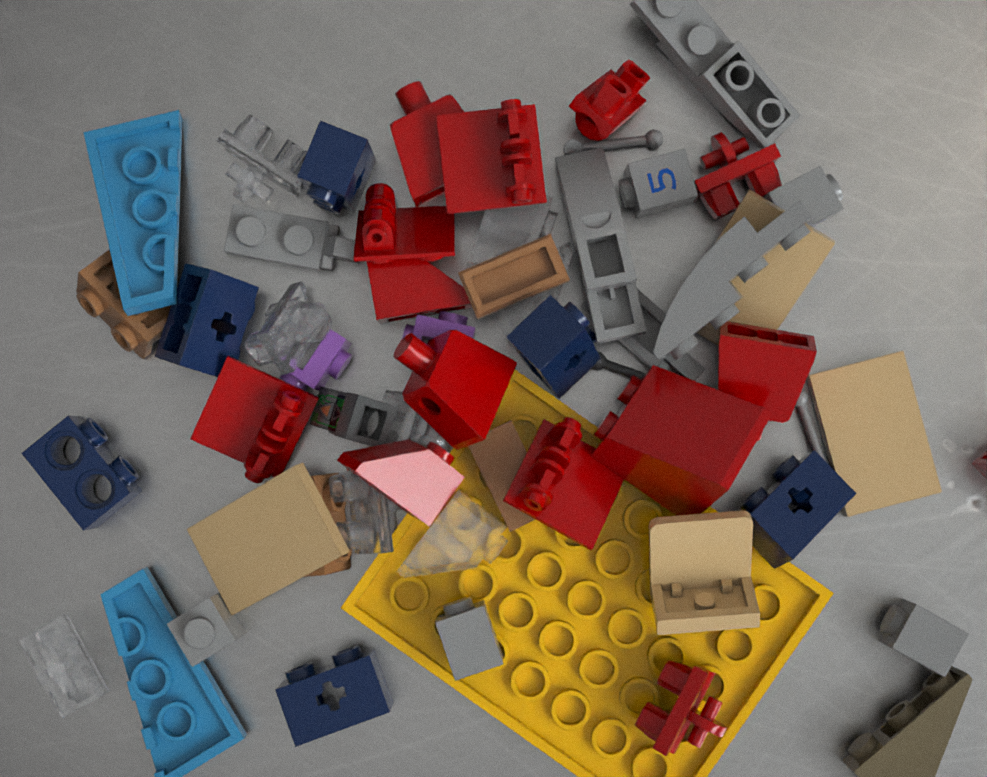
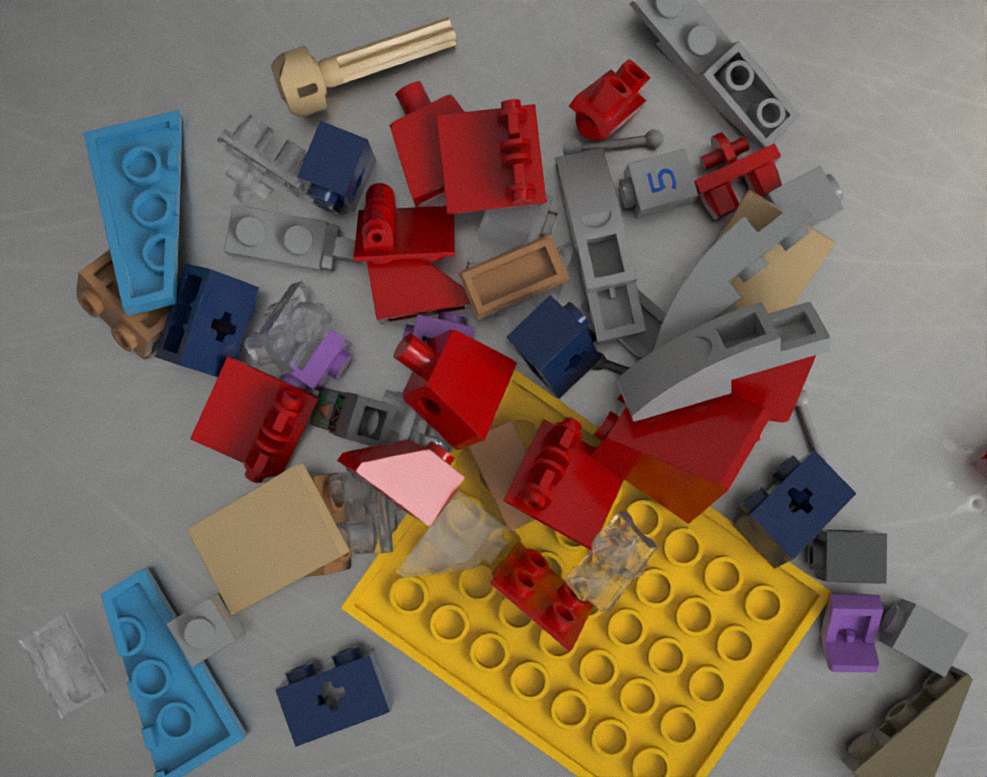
(75, 481): dark blue brick -> none
(304, 81): none -> tan piece
(468, 638): light grey brick -> none
(541, 594): none -> red hinge
(615, 560): none -> clear hips
(670, 727): red hips -> none
(702, 572): tan bracket -> none
(714, 353): none -> light grey slope
(849, 556): none -> dark grey brick
(851, 631): none -> medium lavender bracket
(874, 432): tan tile -> none

